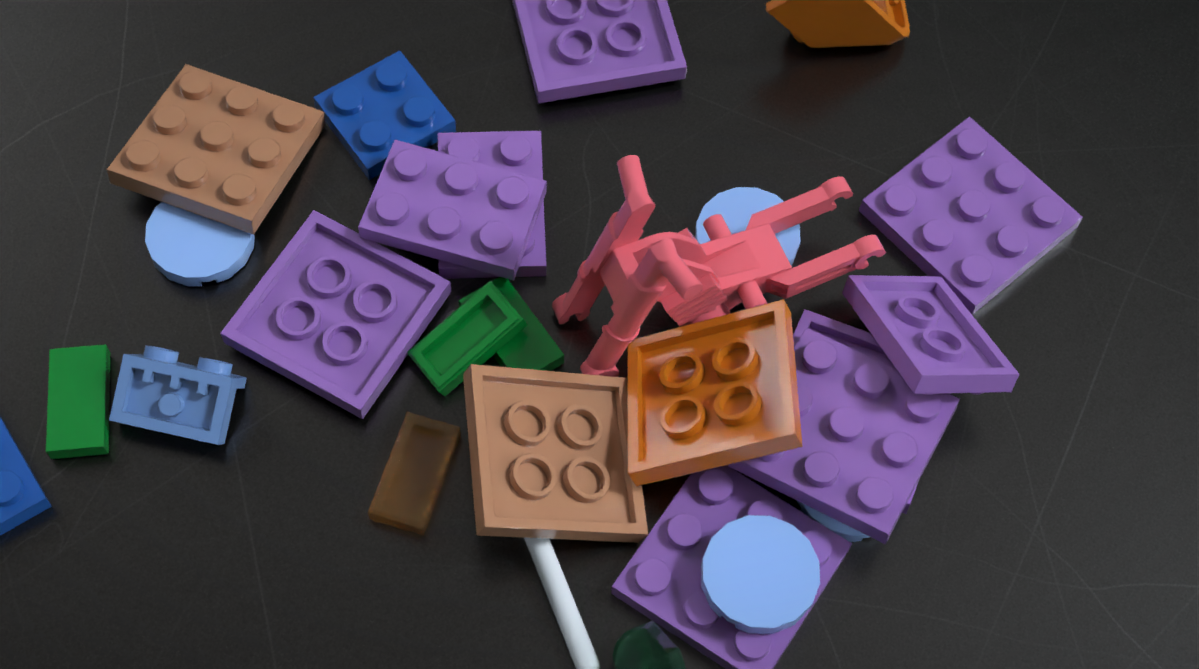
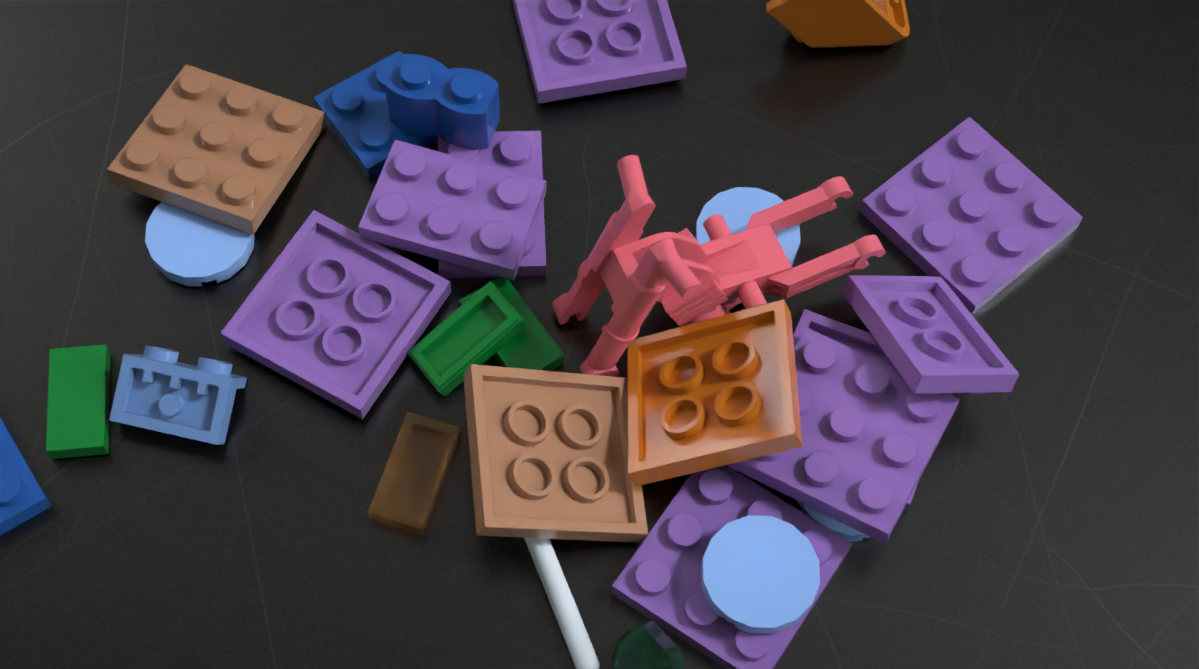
(443, 101): none -> blue brick

